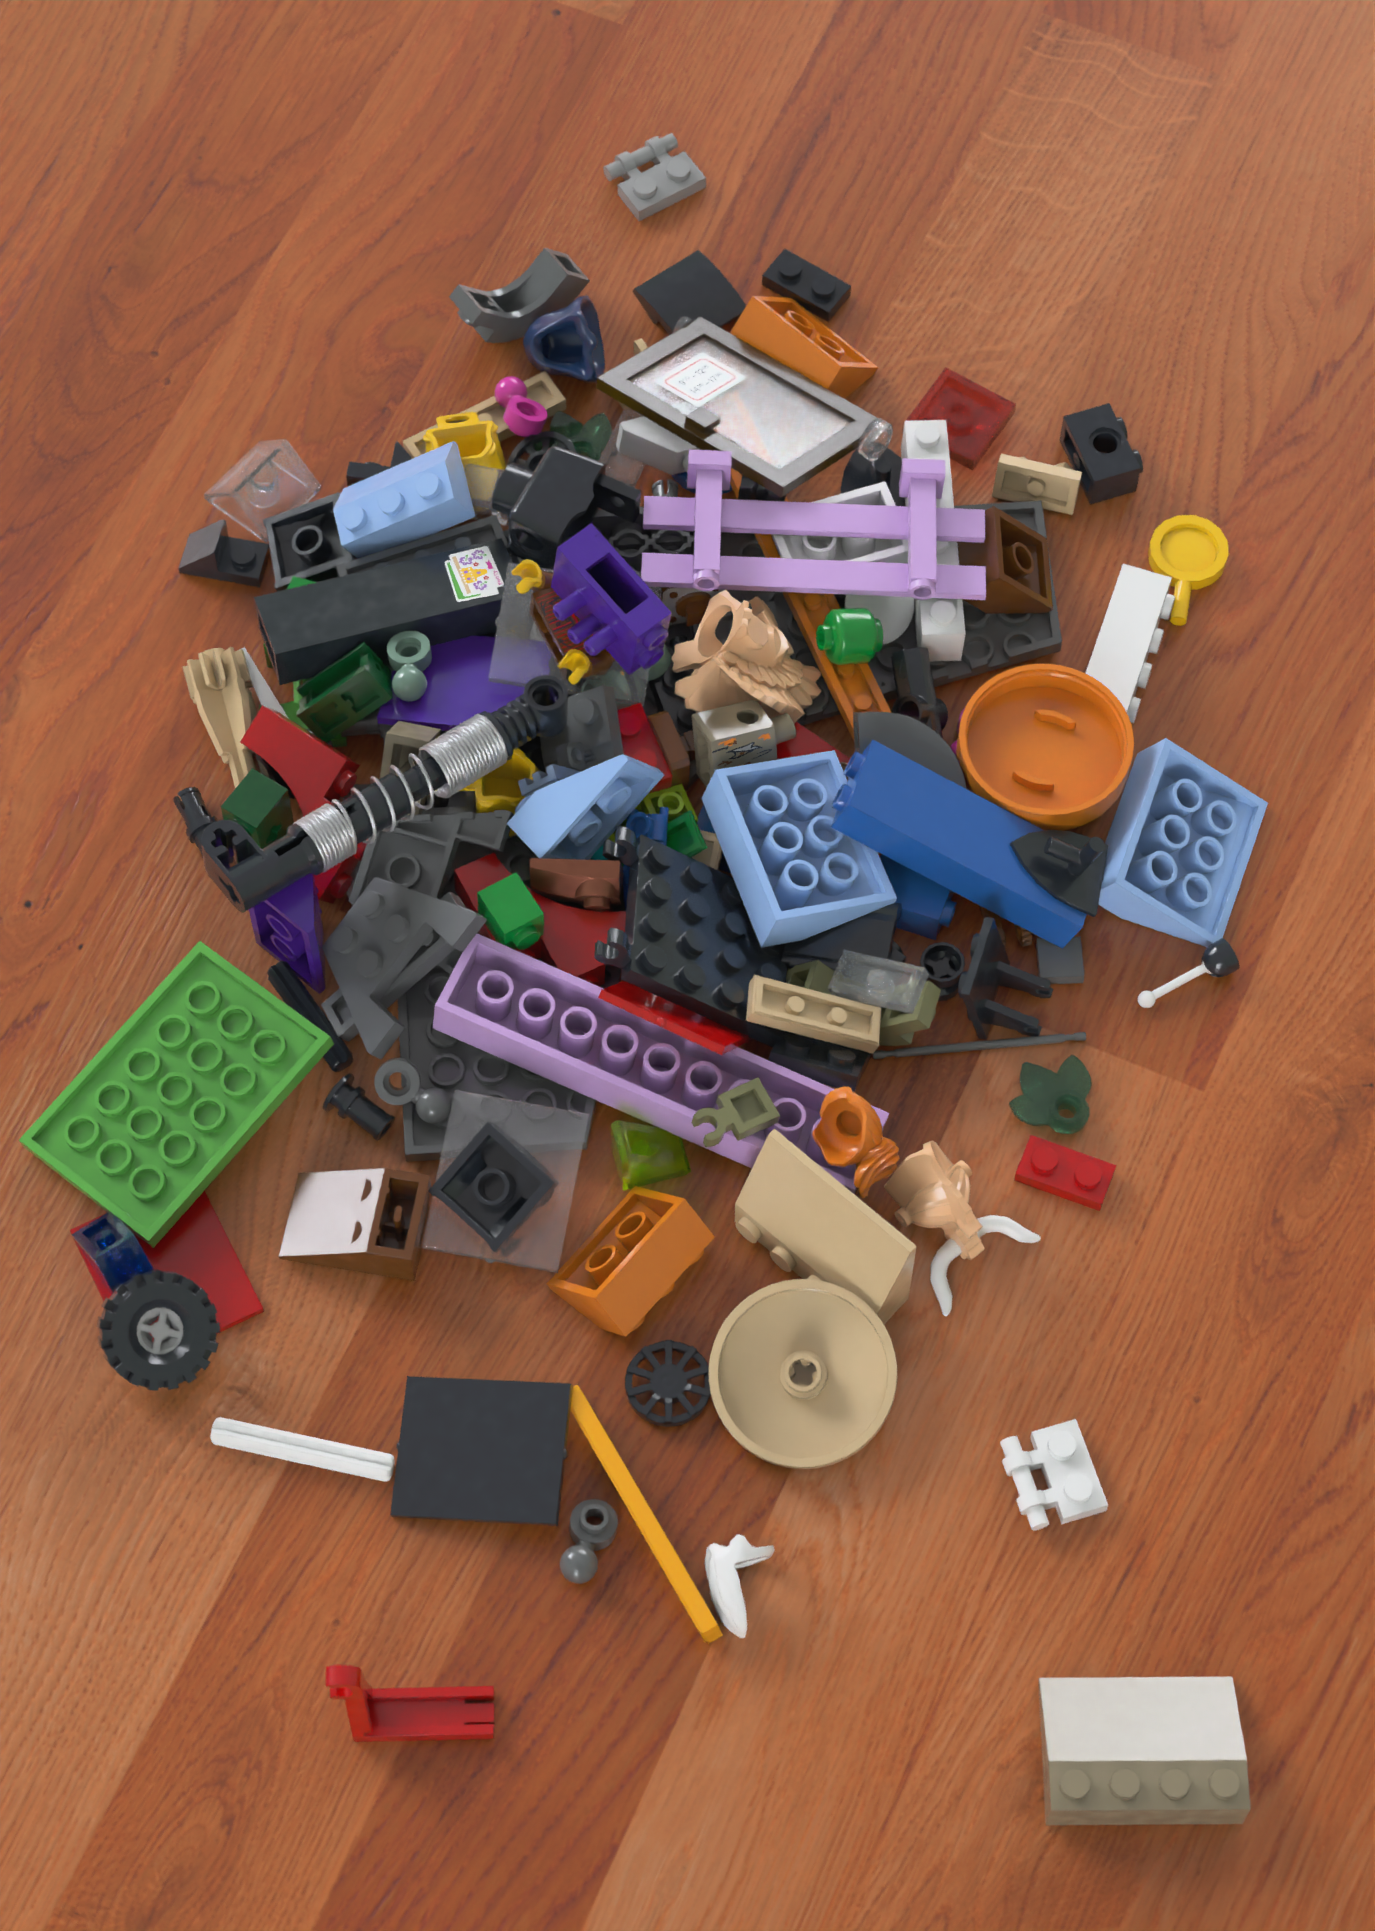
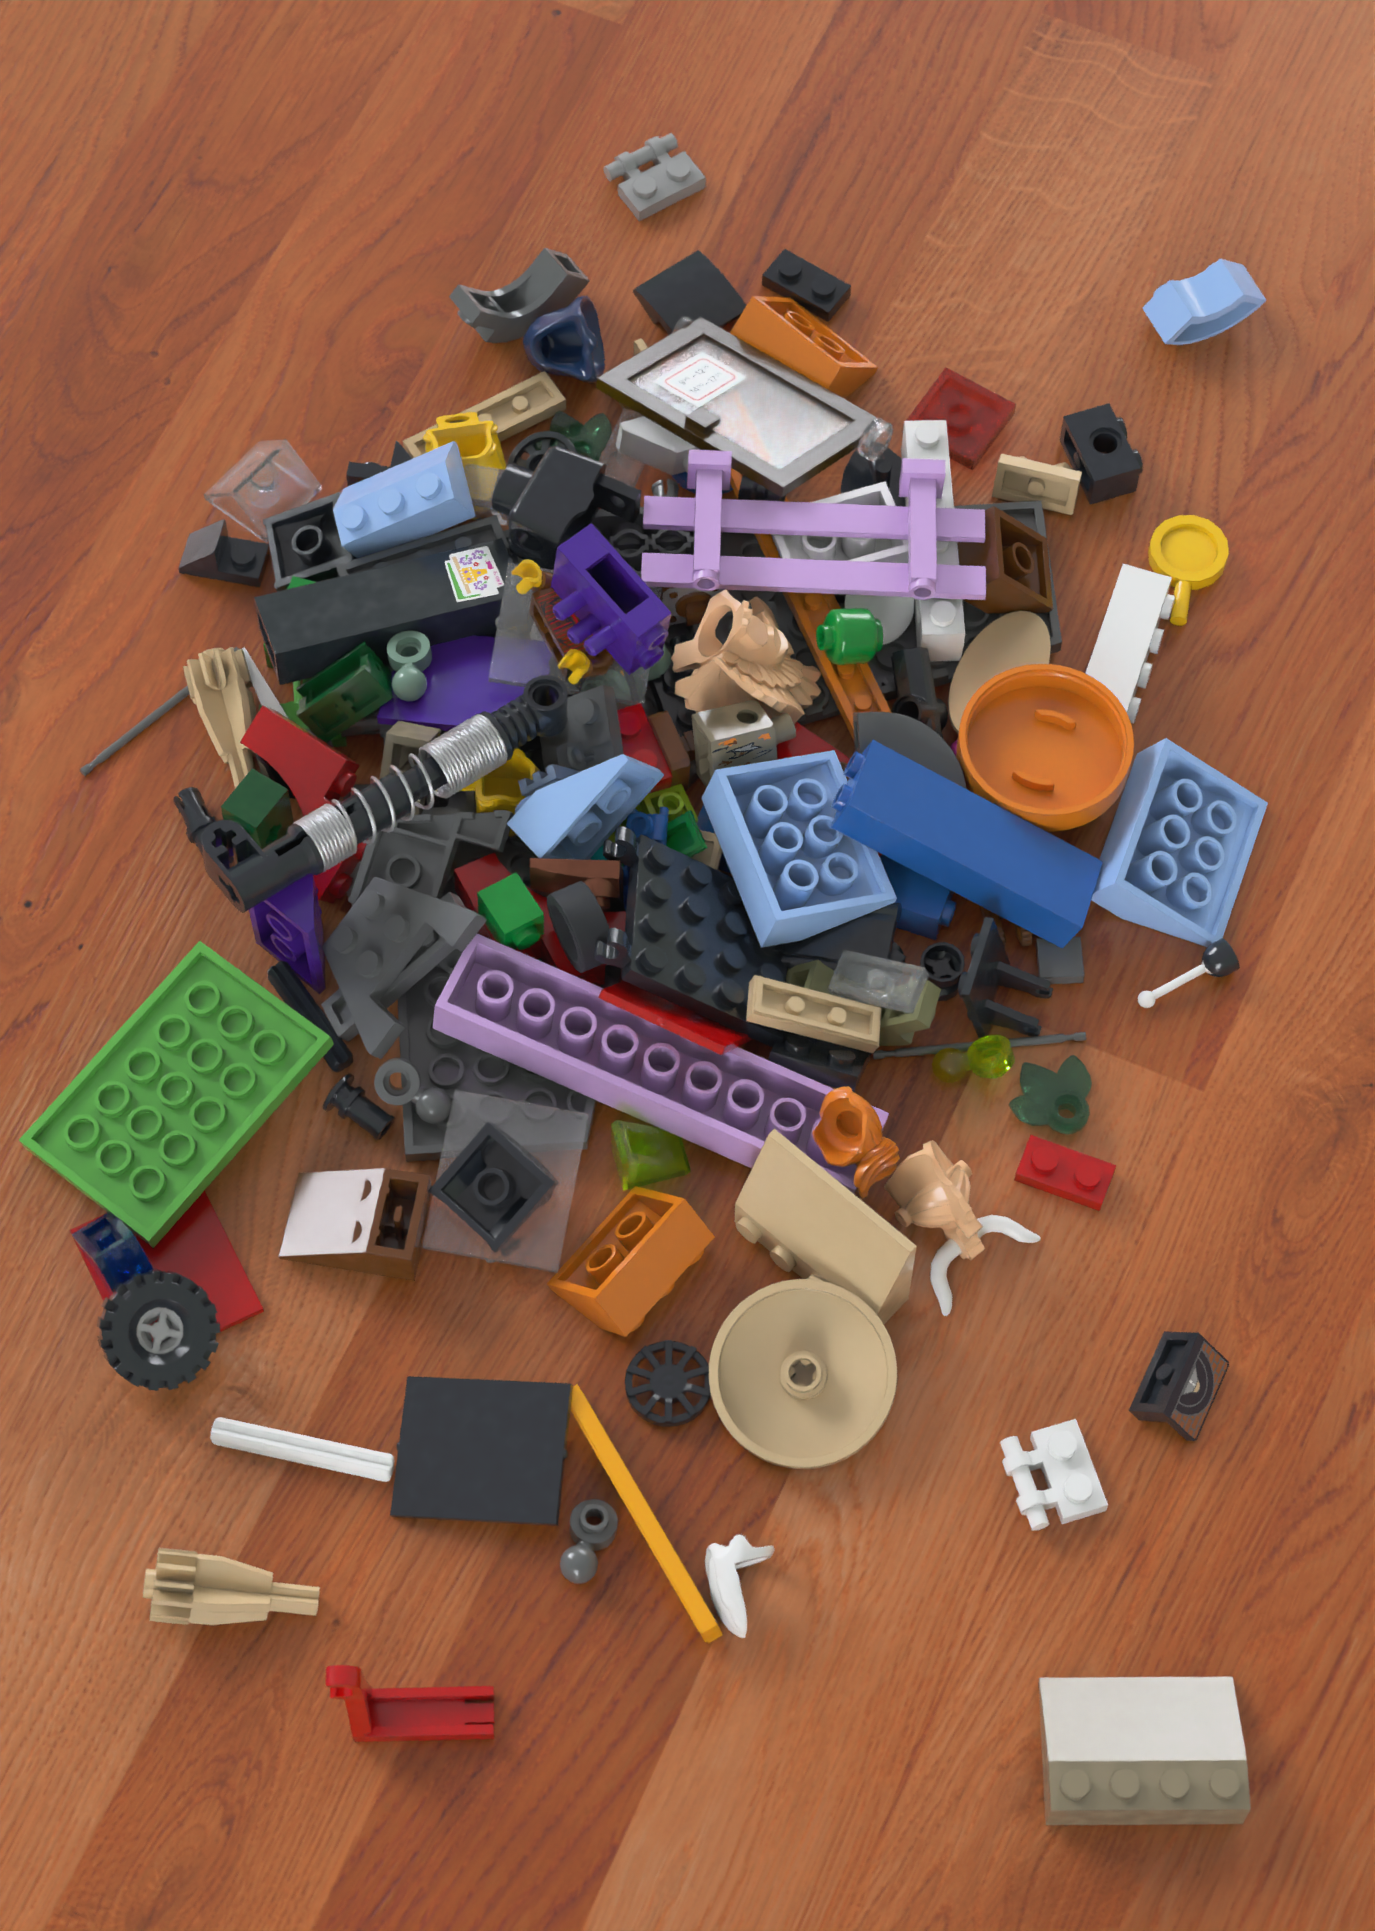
(137, 729): none -> dark grey piece
(219, 1590): none -> tan piece
(522, 414): dark pink plate -> none
(578, 924): none -> black tyre
(741, 1109): olive plate -> none
(986, 1057): none -> clear neon green plate
(1002, 645): none -> tan shield
(1065, 866): black shield -> none
(1180, 1383): none -> black panel
(1204, 303): none -> light blue brick

